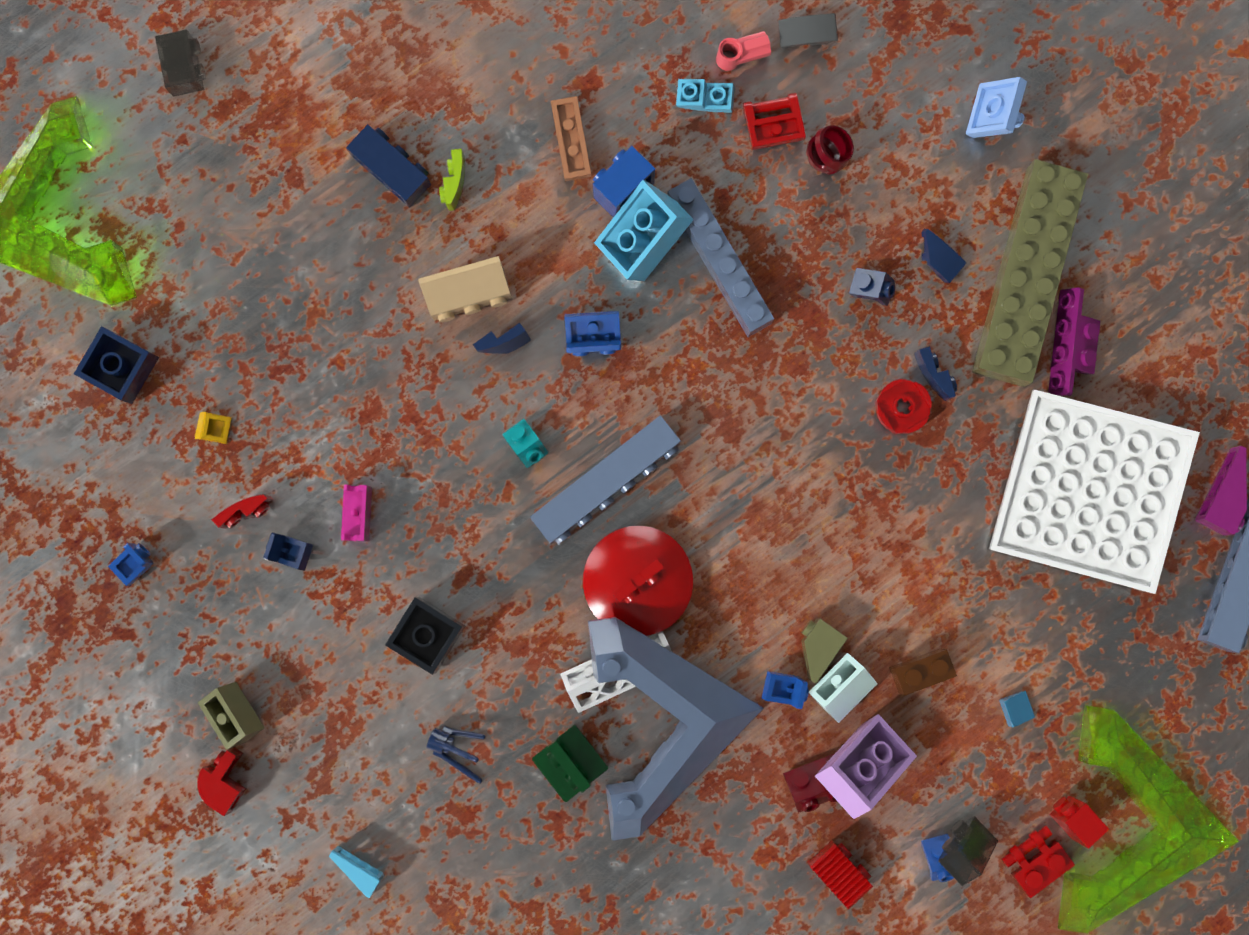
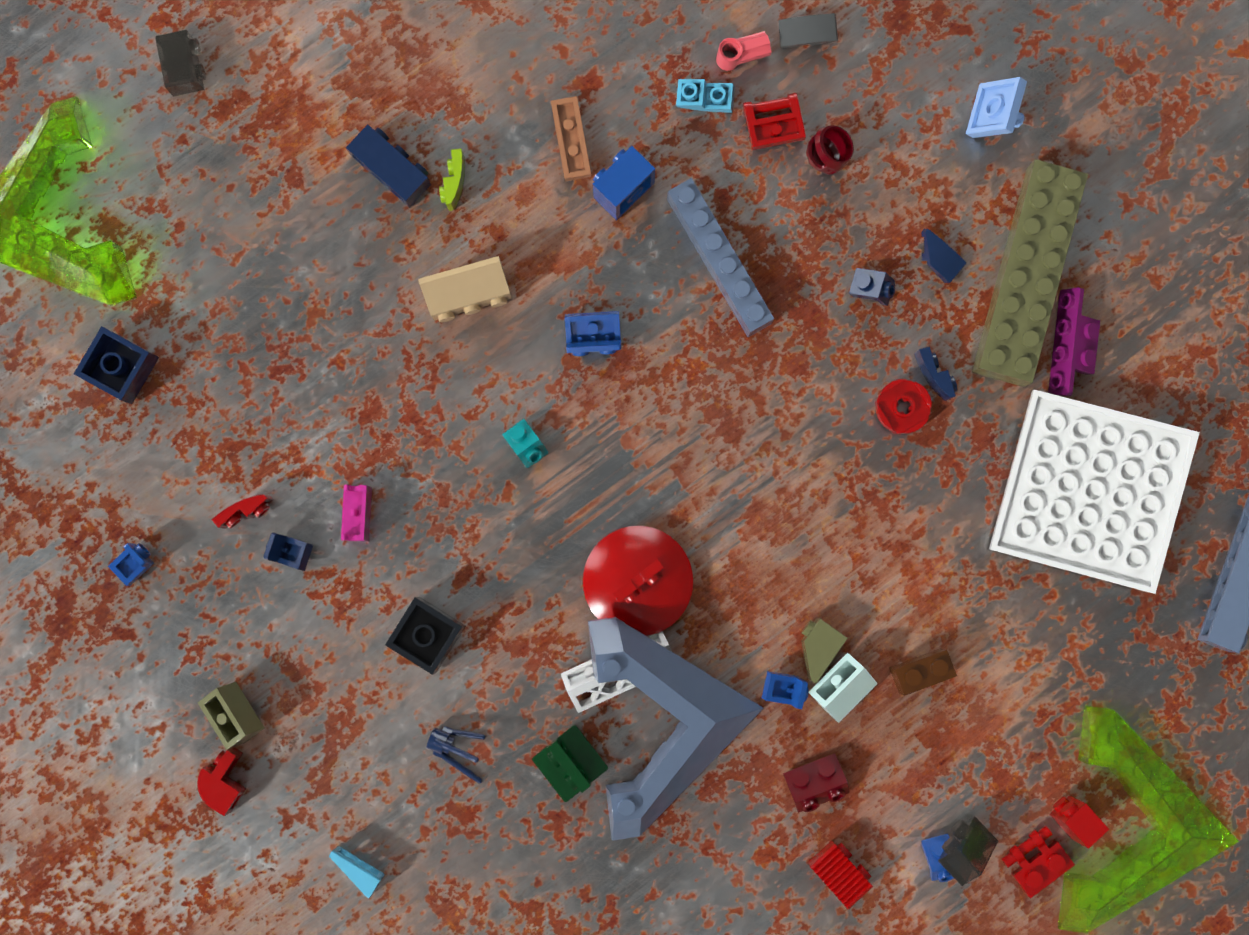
(213, 427): yellow slope -> none
(508, 342): dark blue slope -> none
(605, 480): sand blue brick -> none
(643, 231): medium azure slope -> none
(866, 766): lavender brick -> none
(1017, 709): dark azure slope -> none
(1227, 497): magenta slope -> none

